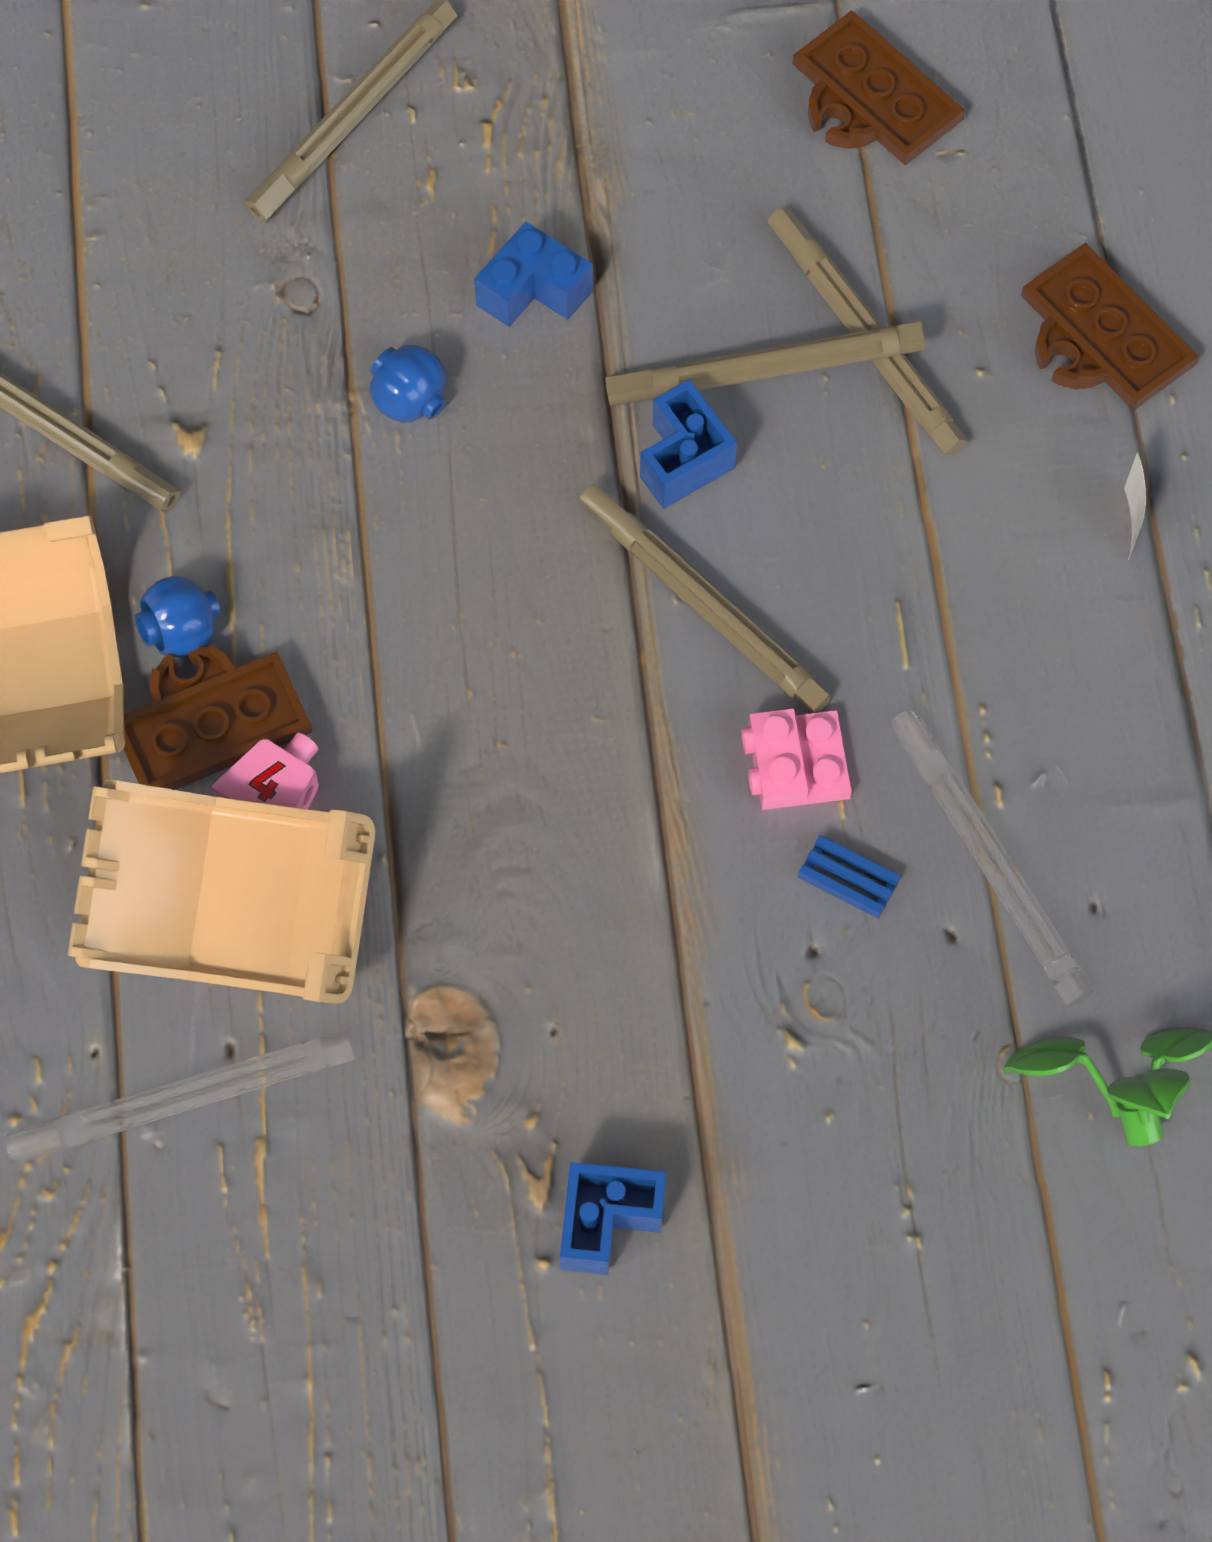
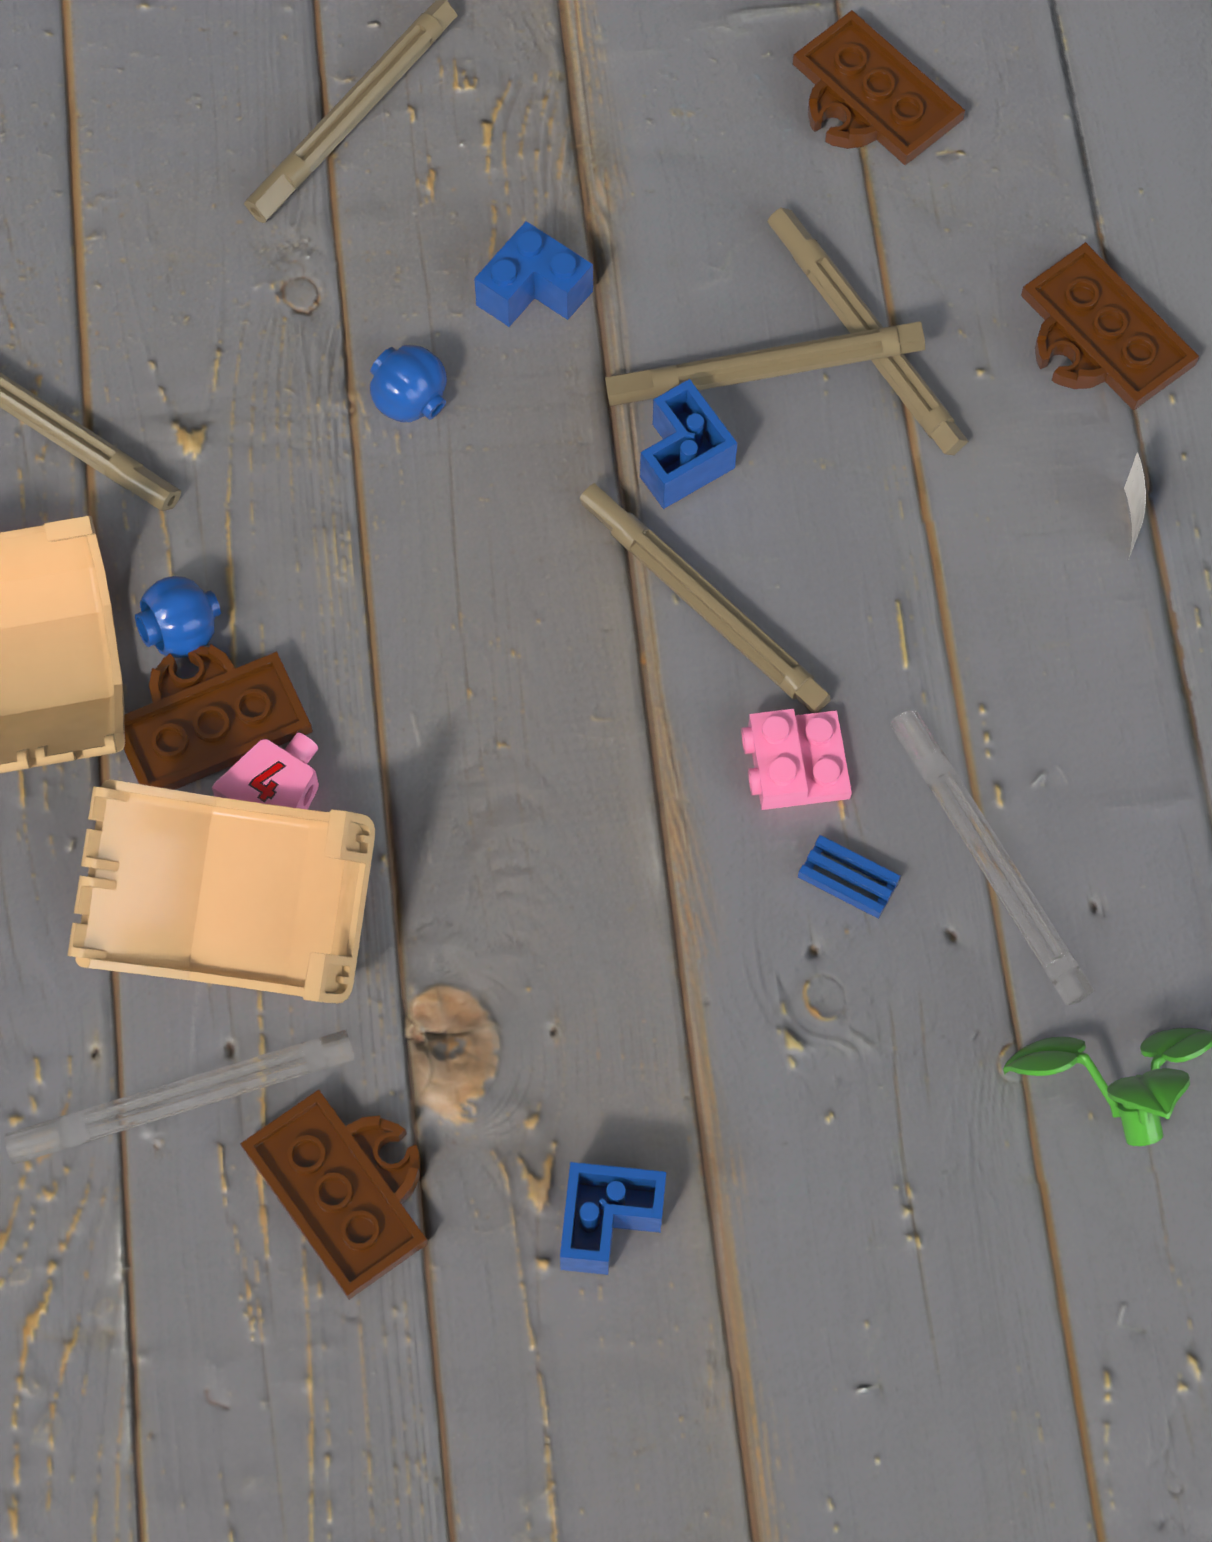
(341, 1188): none -> reddish brown plate

